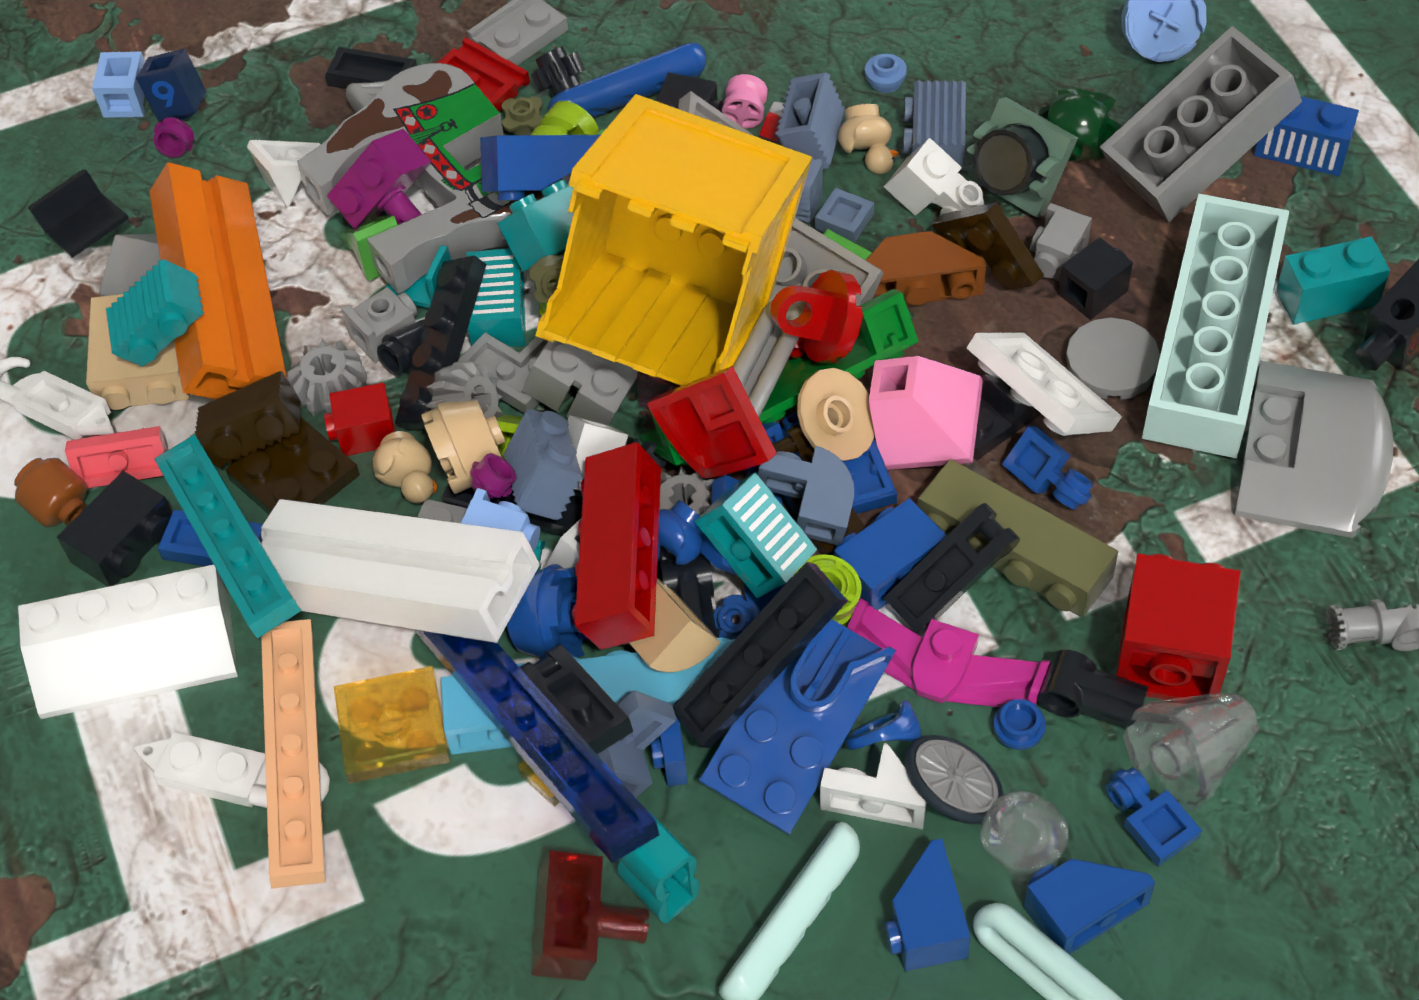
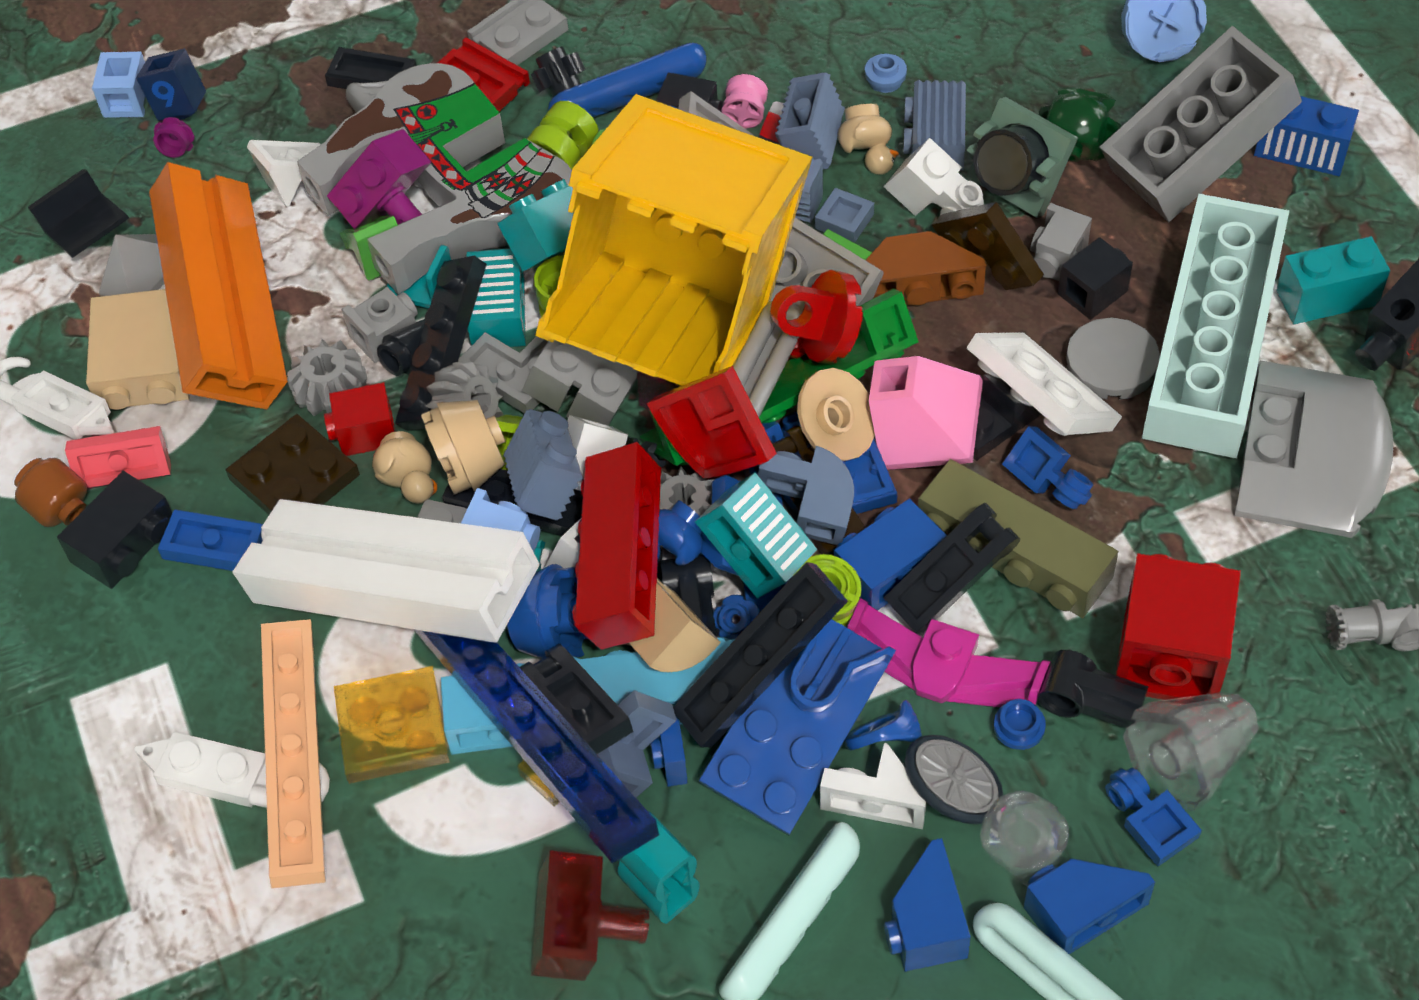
(127, 641): white slope -> none
(153, 312): teal brick -> none
(227, 537): teal plate -> none
(248, 419): dark brown brick -> none
(493, 476): magenta plate -> none
(522, 115): olive plate -> none
(528, 161): blue slope -> none
(542, 272): olive plate -> none

